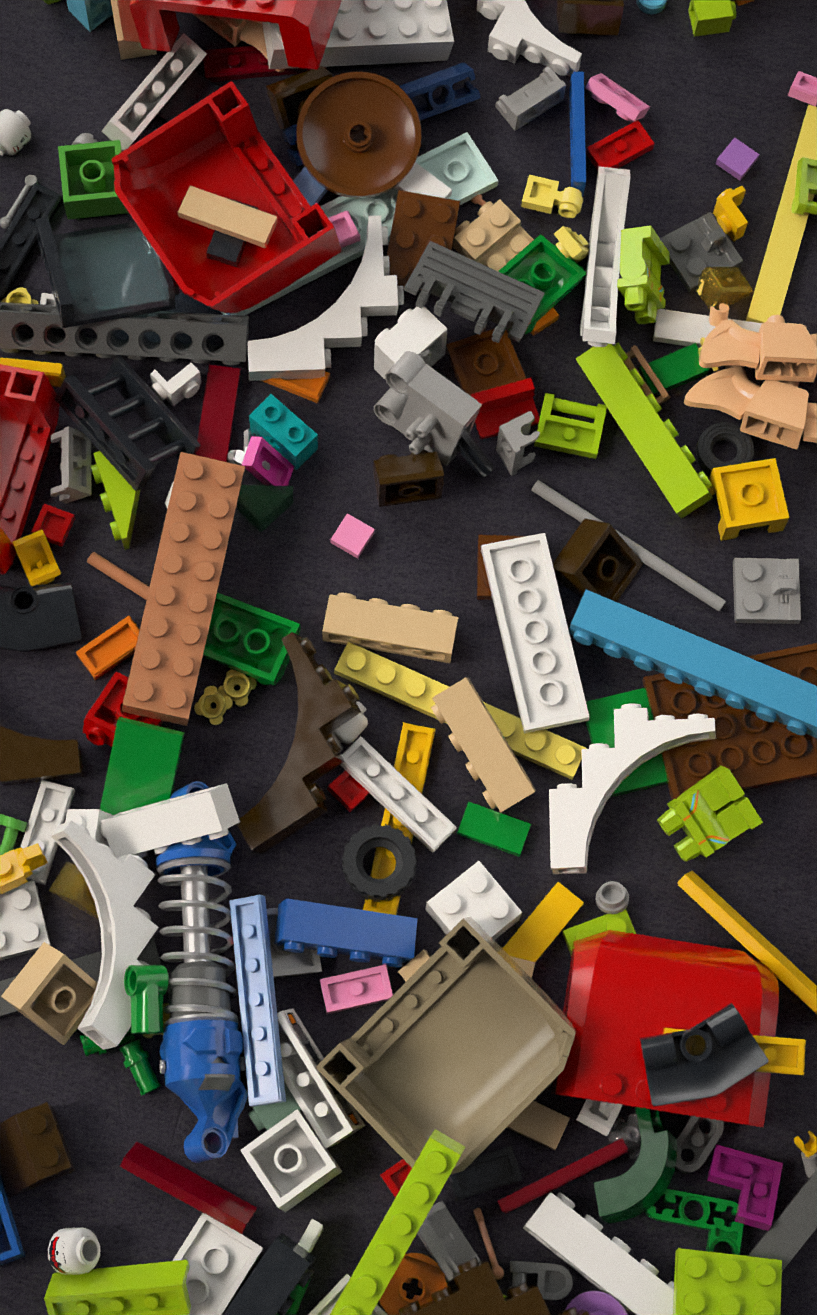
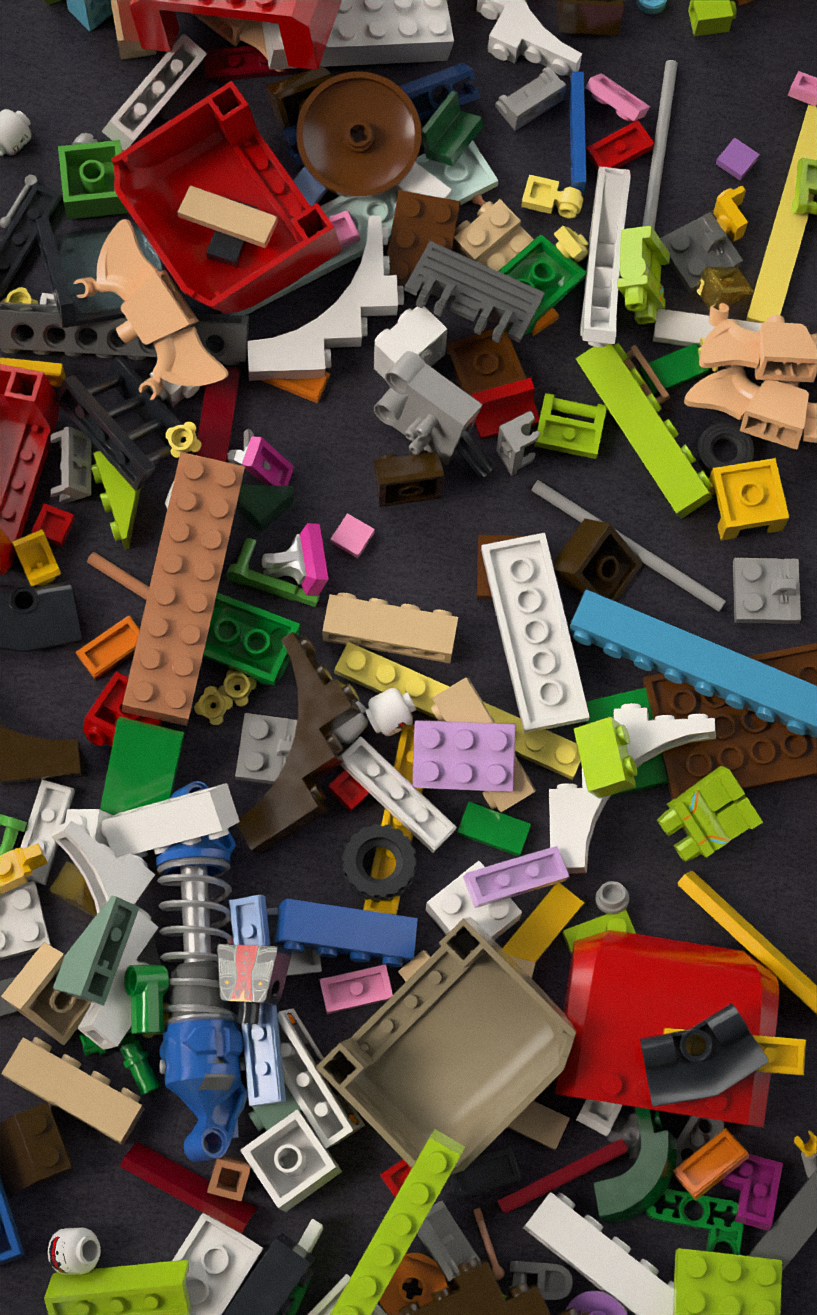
(73, 1090): none -> tan brick
(96, 954): none -> sand green slope
(153, 312): none -> light nougat torso
(176, 433): none -> light yellow plate
(229, 1177): none -> nougat brick
(242, 575): none -> bright green piece
(252, 977): none -> torso
(264, 747): none -> light grey hinge
(283, 431): teal brick -> none
(301, 561): none -> piece
(390, 711): none -> white head
(449, 131): none -> dark green panel
(464, 755): none -> lavender plate
(515, 876): none -> lavender plate
(605, 757): none -> lime brick
(660, 143): none -> light grey piece
(710, 1164): none -> orange tile

